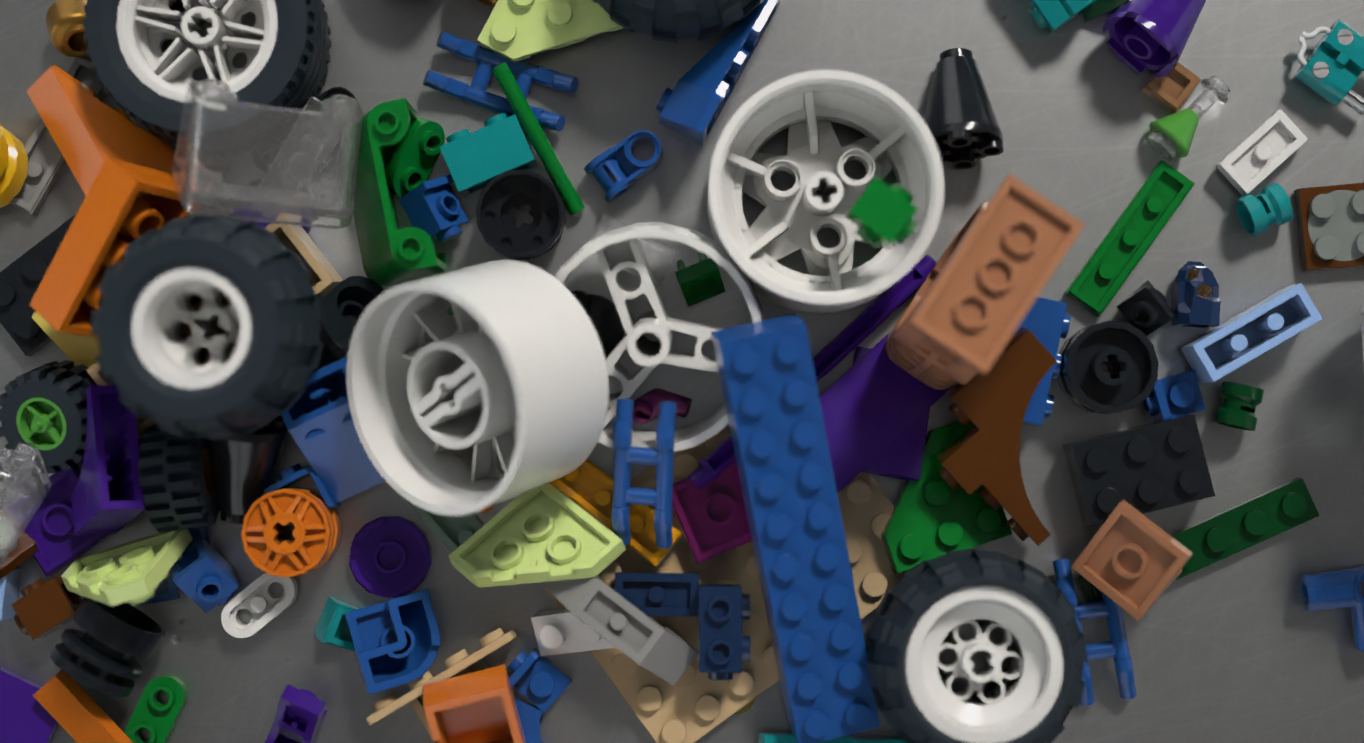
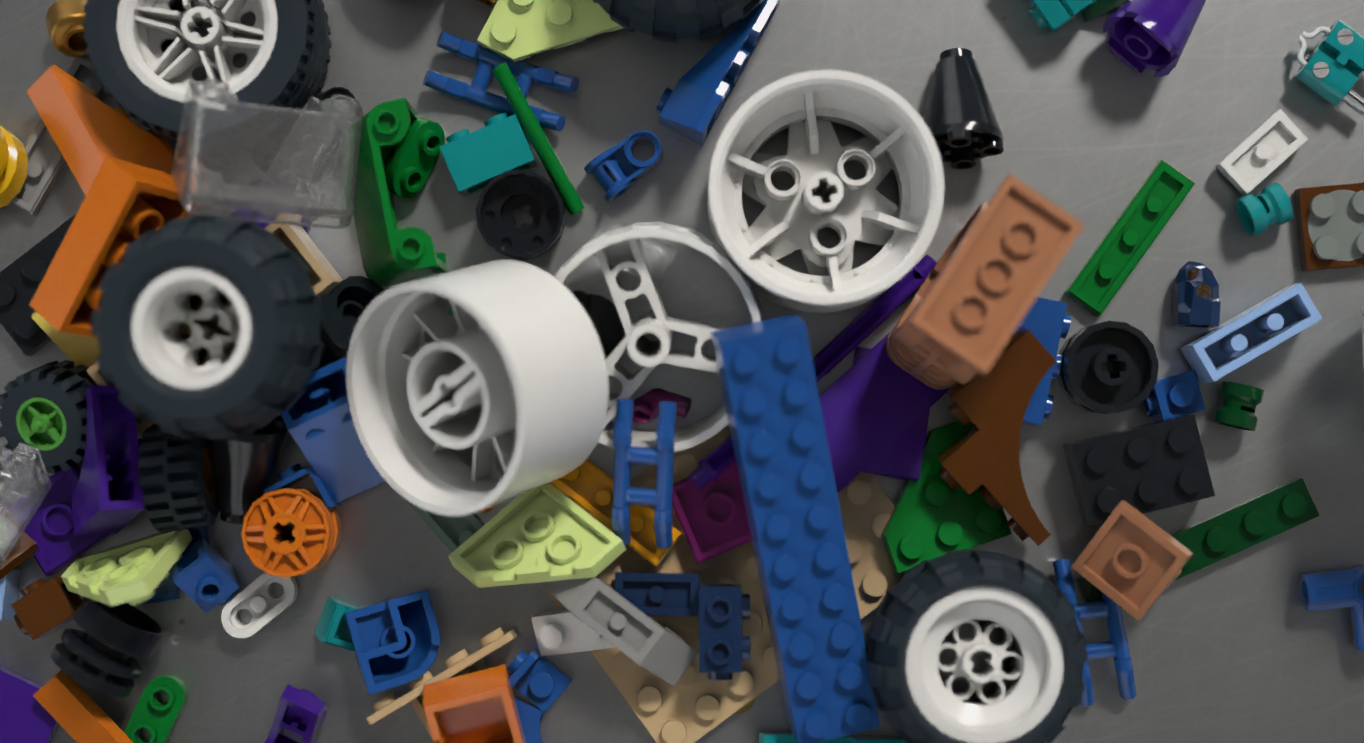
(390, 556): dark purple tile -> none
(435, 209): blue brick -> none
(699, 280): green tile -> none
(883, 214): green brick -> none
(1146, 308): black bracket -> none
(1172, 89): medium nougat tile -> none
(1174, 133): piece -> none

